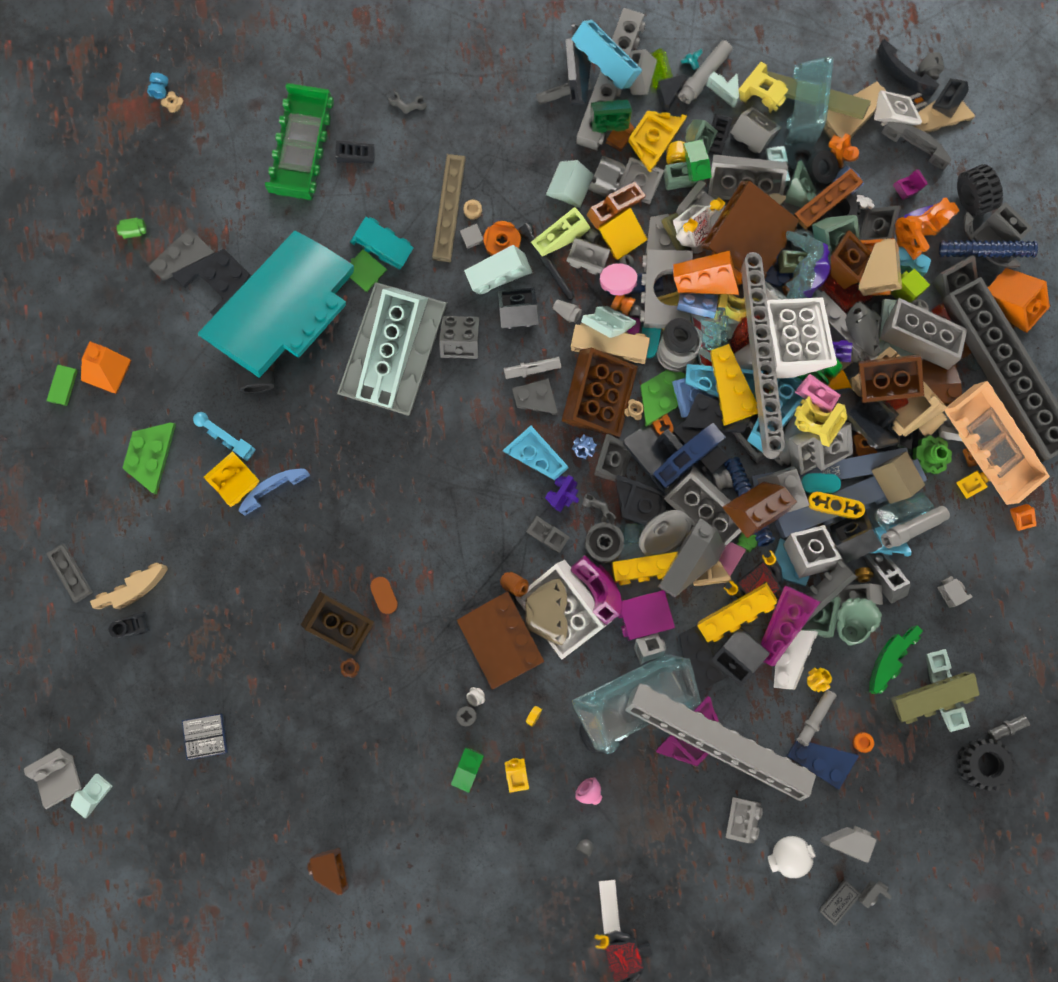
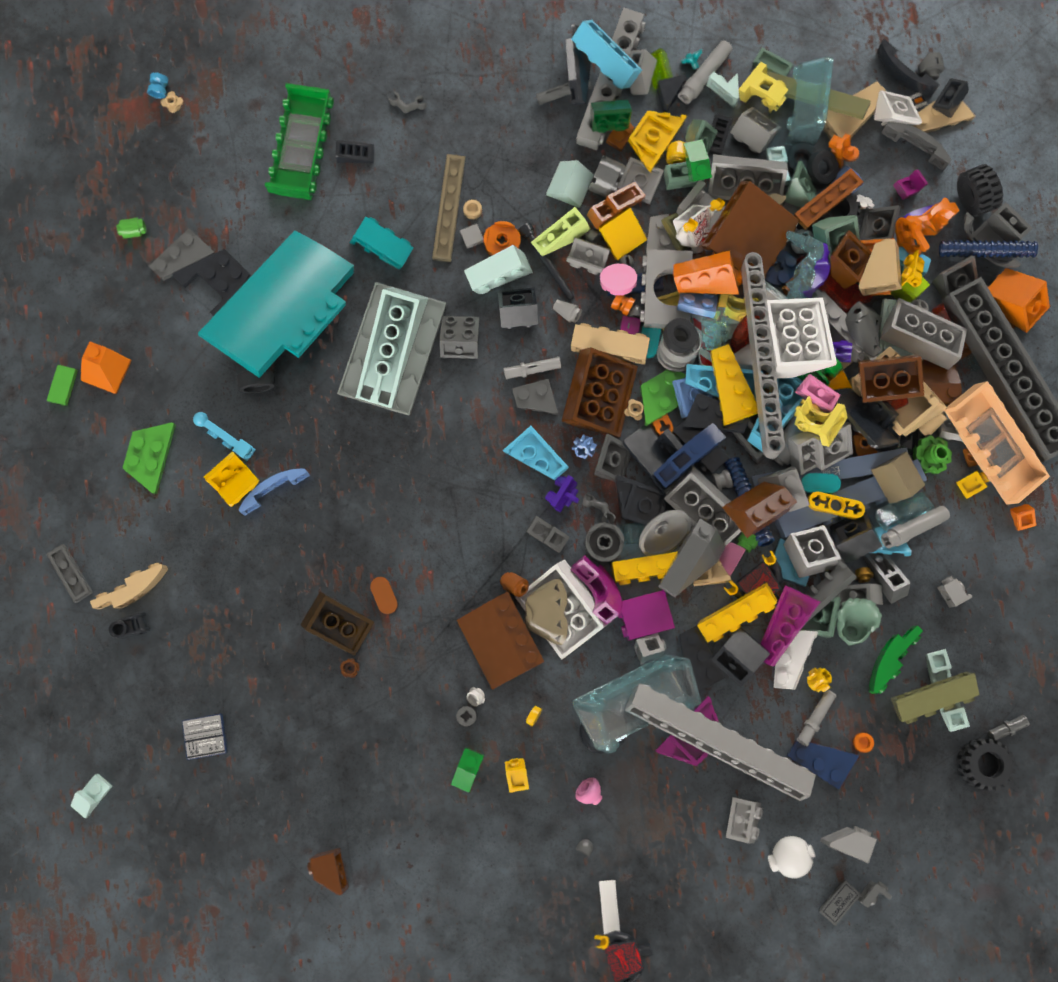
(55, 777): light grey bracket -> none
(366, 270): bright green piece -> none
(608, 321): light aqua slope -> none
(774, 63): none -> sand green tile
(789, 260): olive slope -> none
(913, 269): none -> yellow hinge

